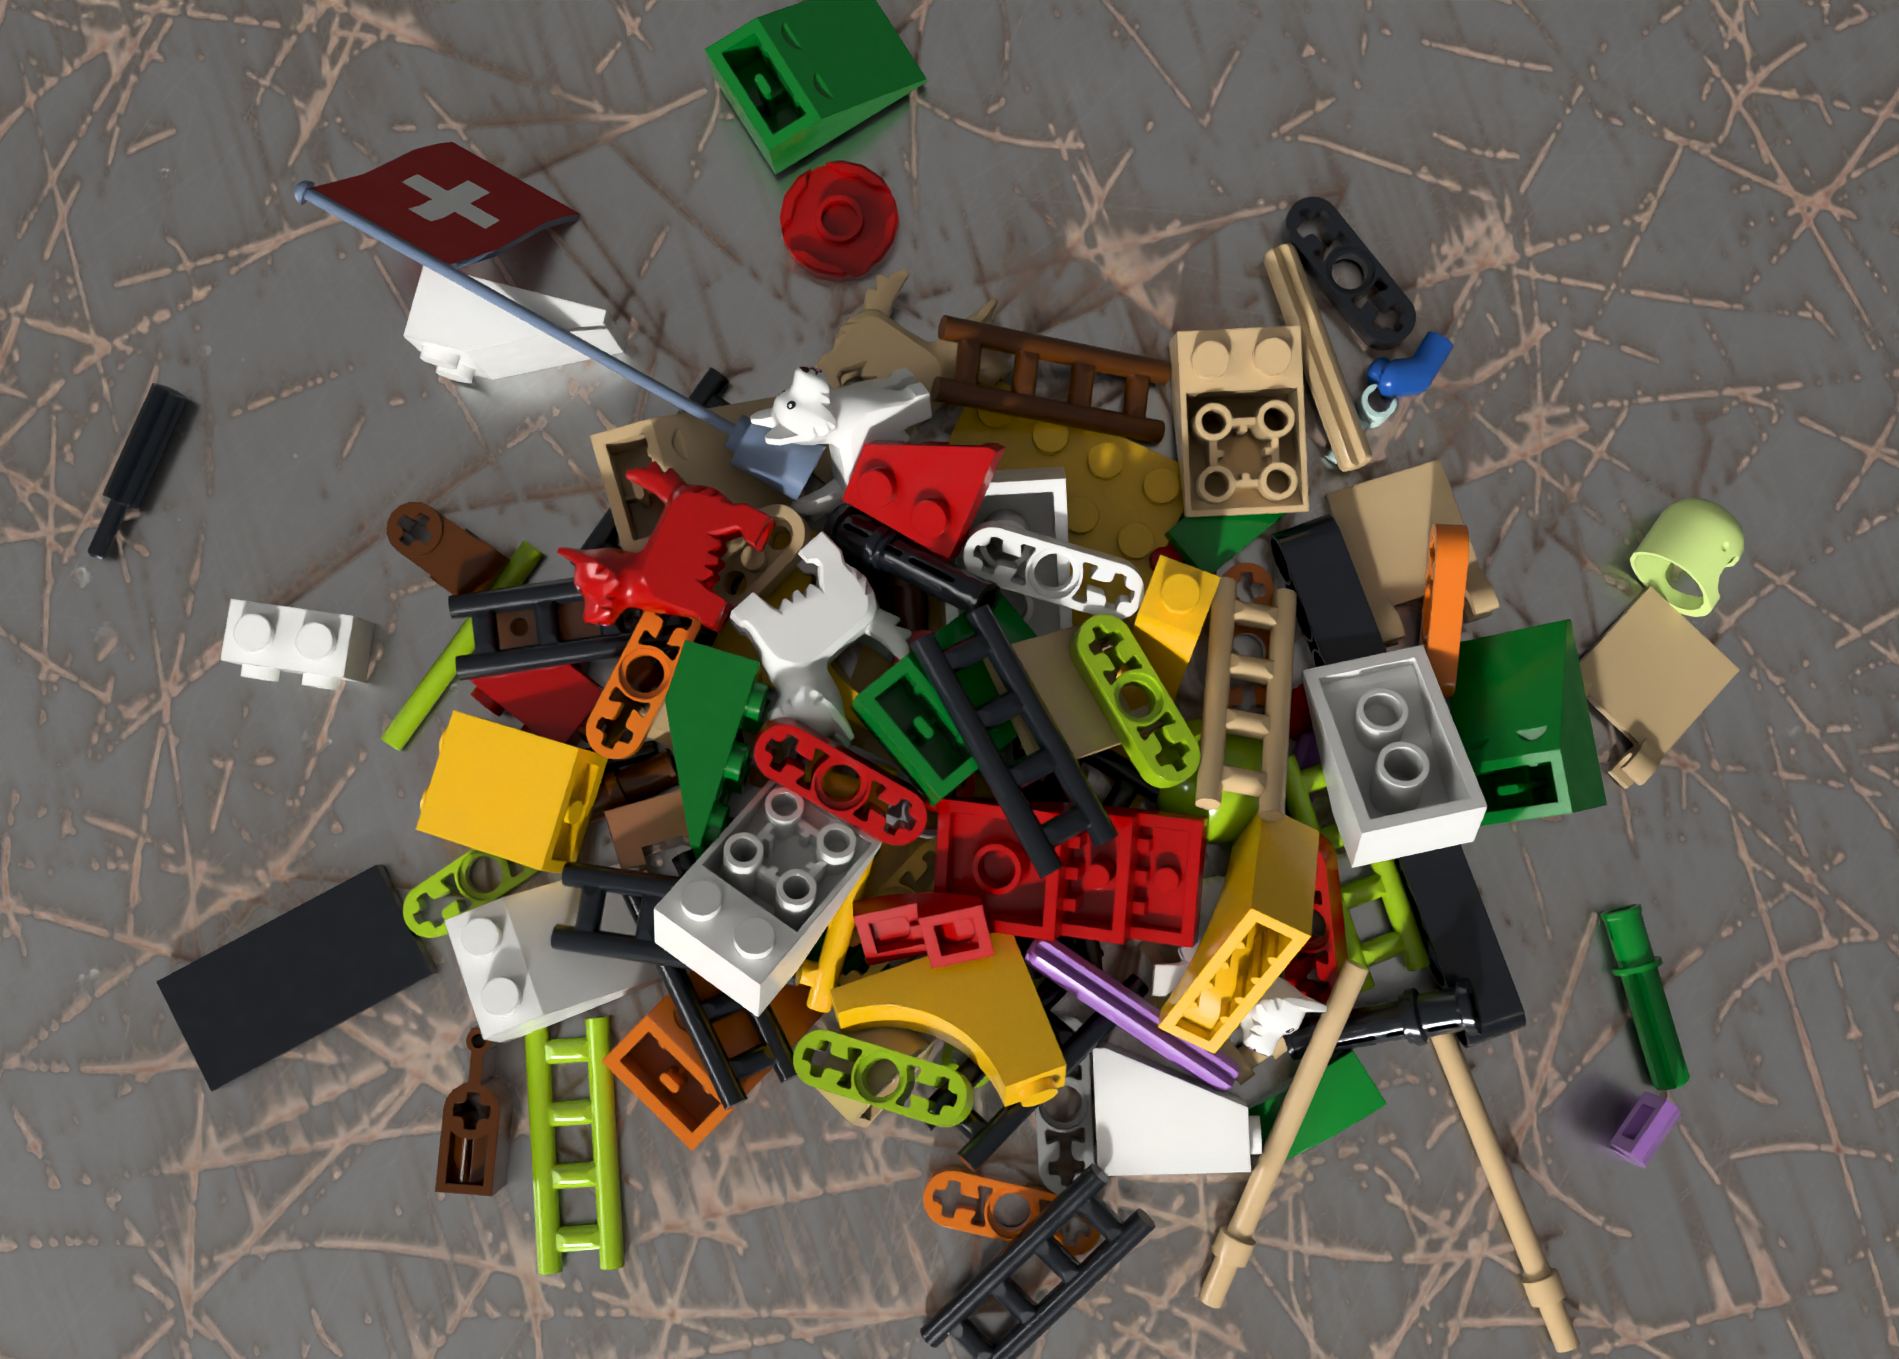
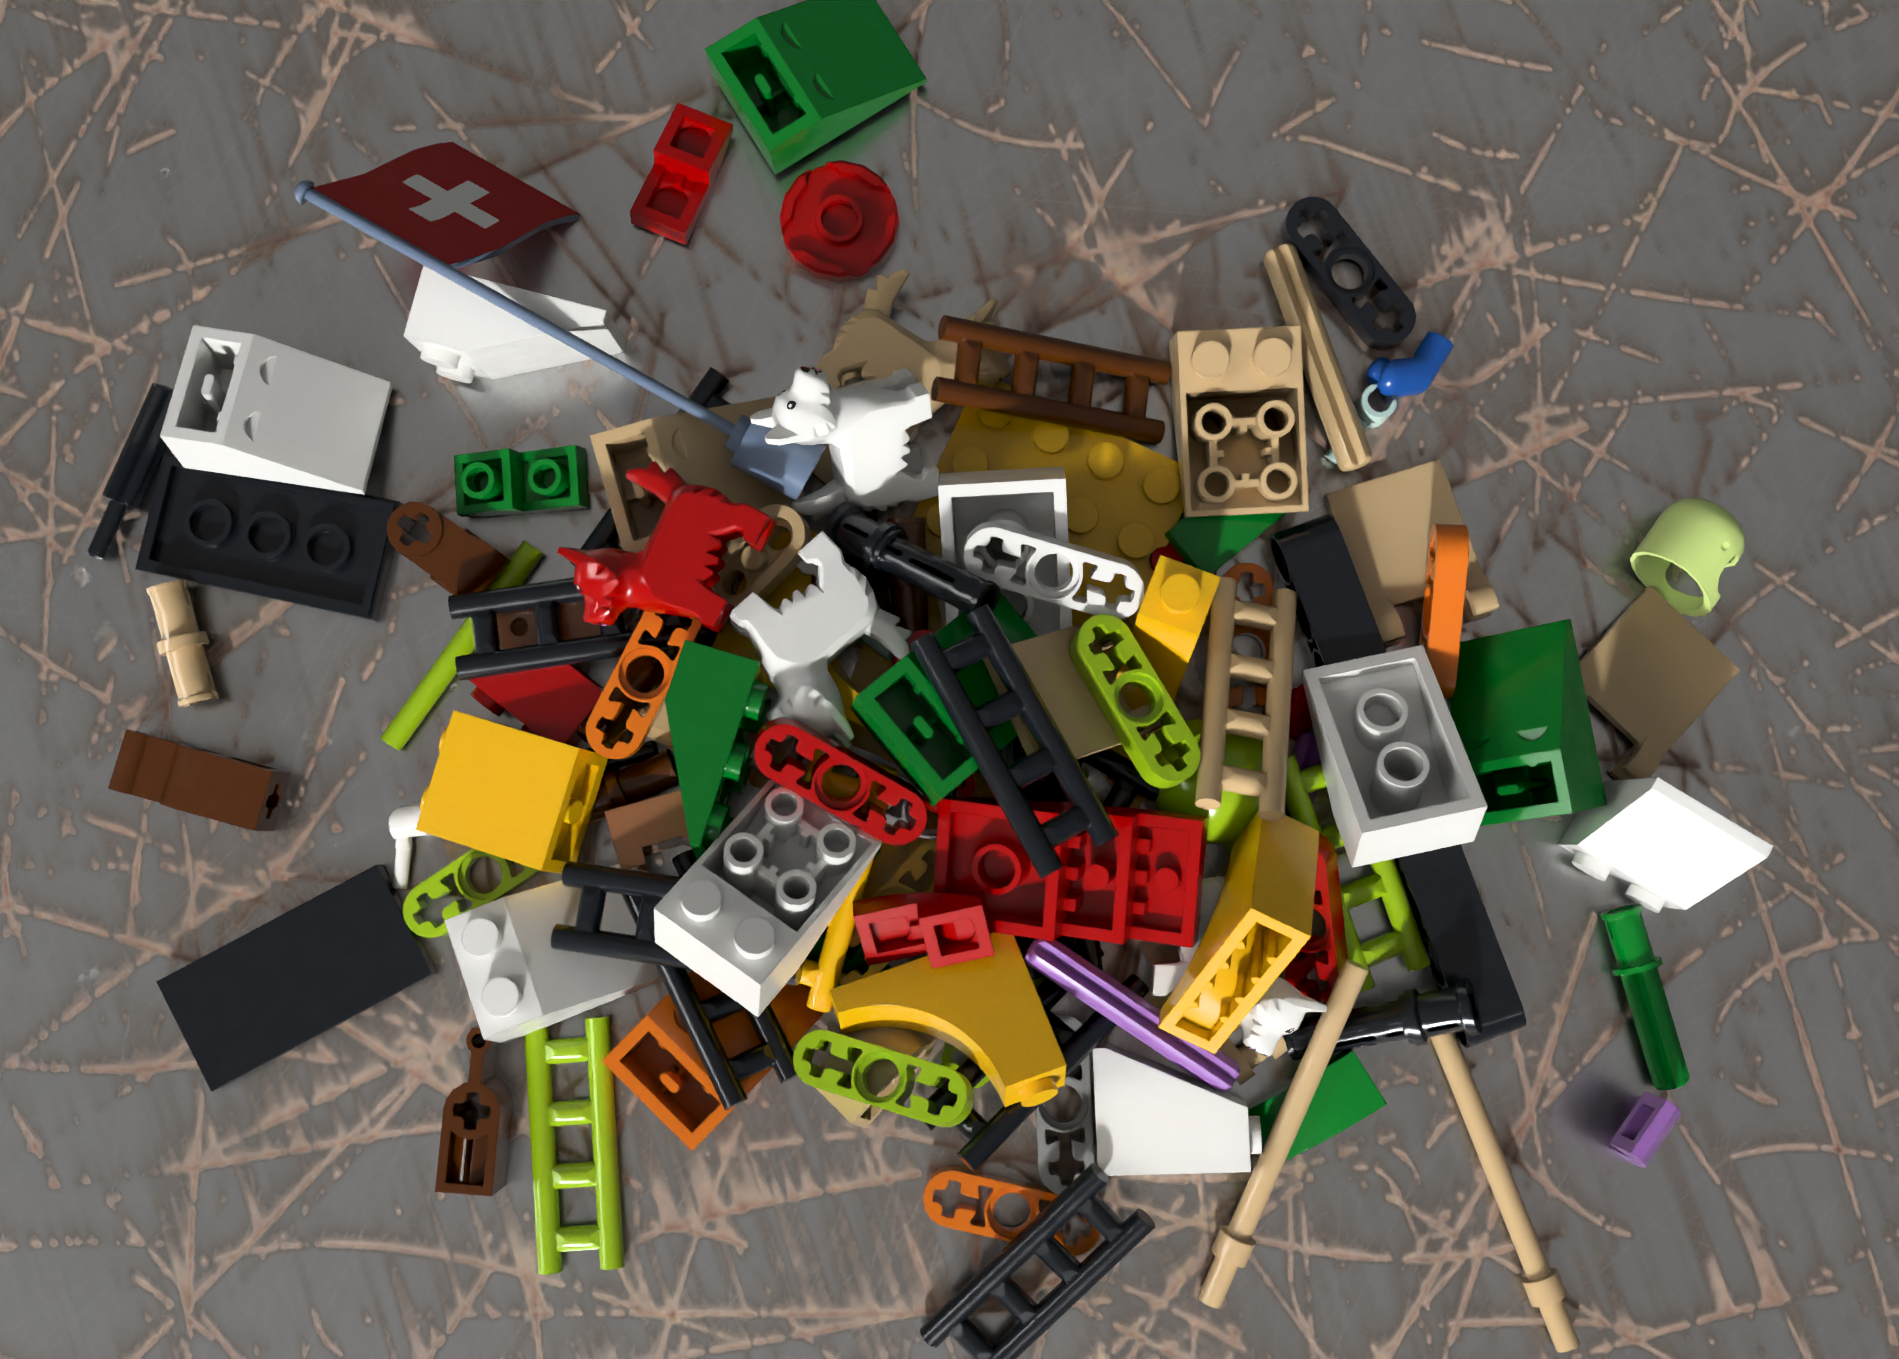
(182, 643): none -> tan pin
(199, 781): none -> reddish brown piece
(269, 539): none -> black tile
(273, 413): none -> white slope
(299, 641): white brick -> none
(402, 828): none -> white hand
(521, 482): none -> green slope
(682, 173): none -> red slope
(924, 488): red wing -> none
(1660, 844): none -> white slope

